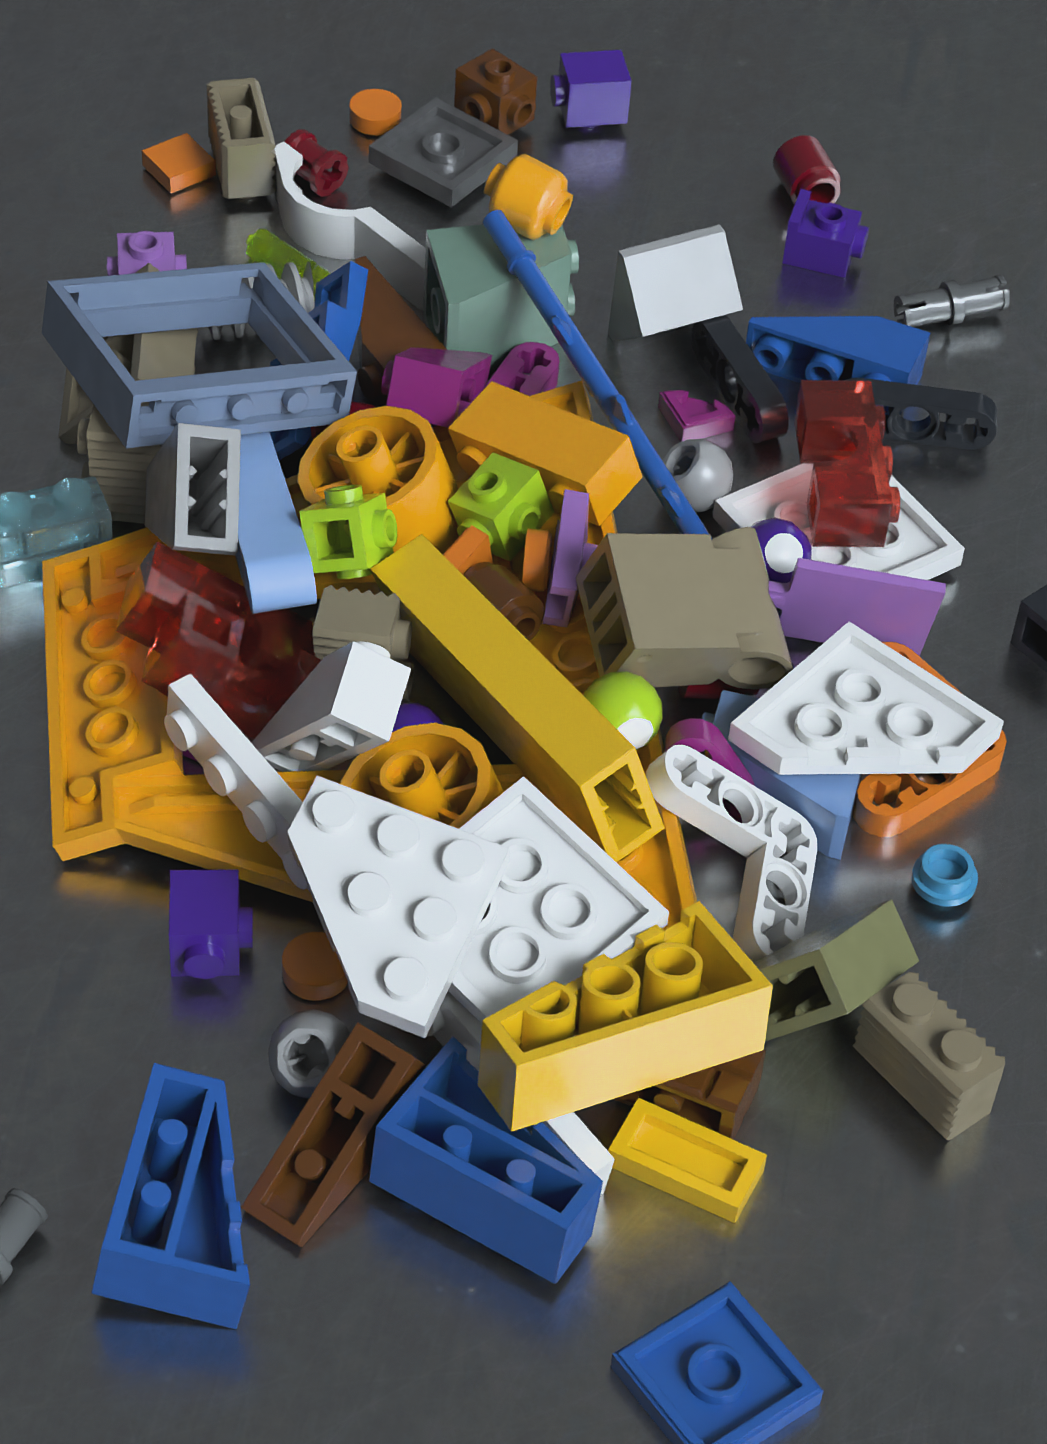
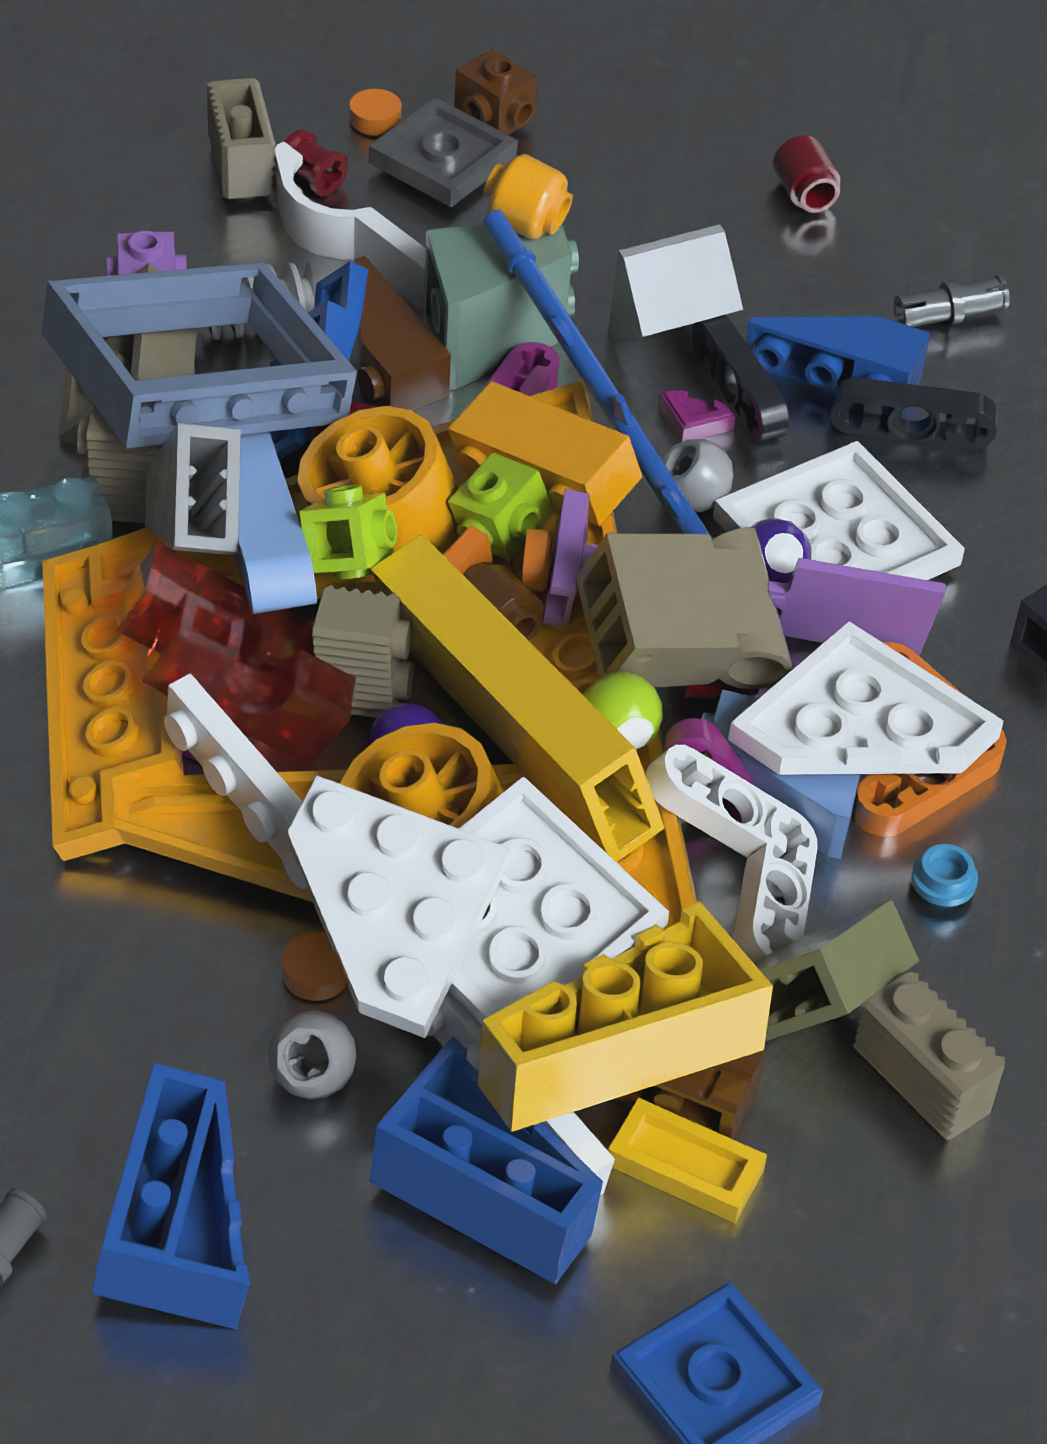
(179, 162): orange tile -> none
(207, 923): dark purple brick -> none
(264, 247): clear neon green axle -> none
(332, 1136): reddish brown slope -> none
(336, 711): white slope -> none
(435, 382): magenta slope -> none
(592, 88): dark purple brick -> none
(823, 236): dark purple brick -> none
(851, 471): clear red arch -> none

